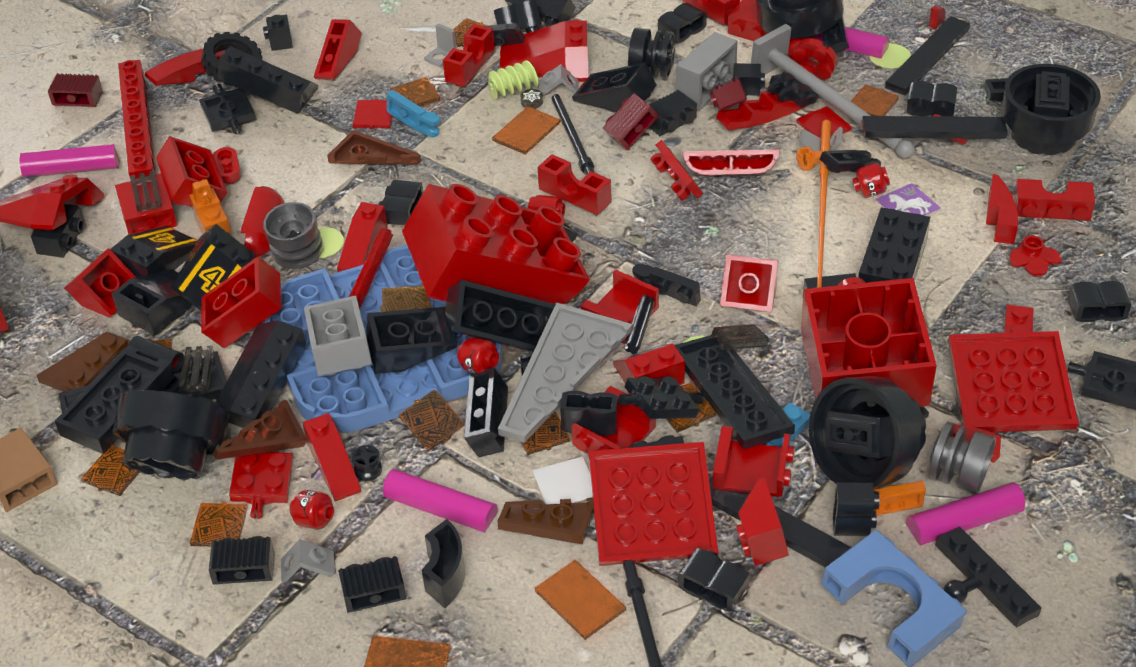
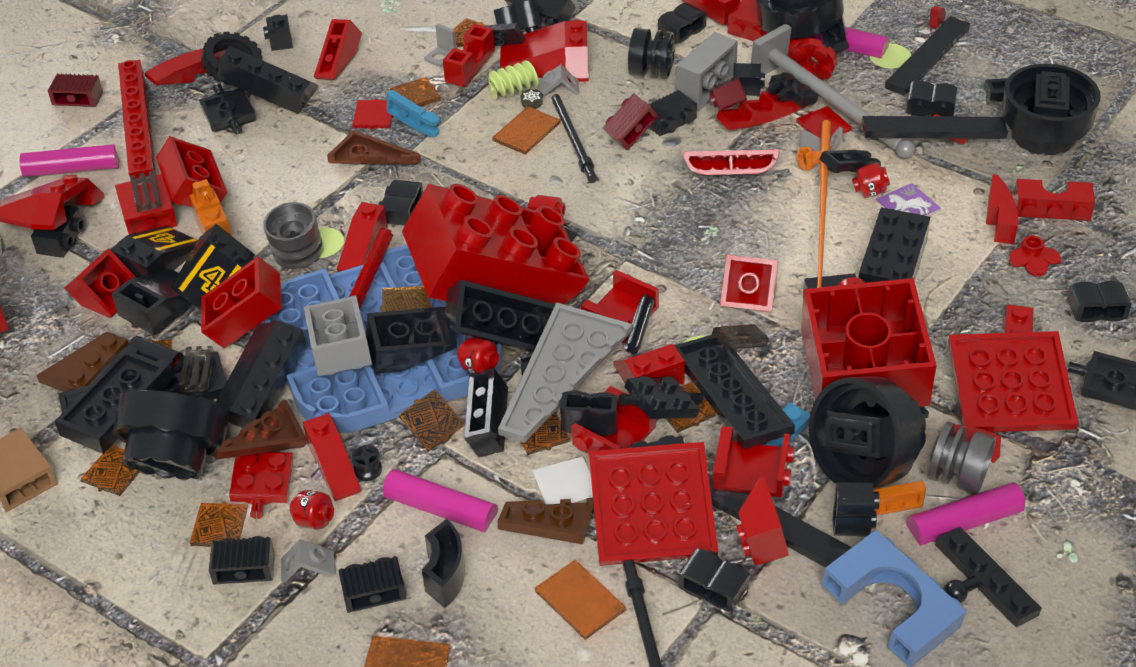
(228, 164): red plate -> none
(261, 203): red brick -> none
(590, 193): red arch -> none
(613, 86): black slope -> none
(669, 283): black hinge -> none
(677, 171): red plate -> none
(874, 100): clear orange piece -> none

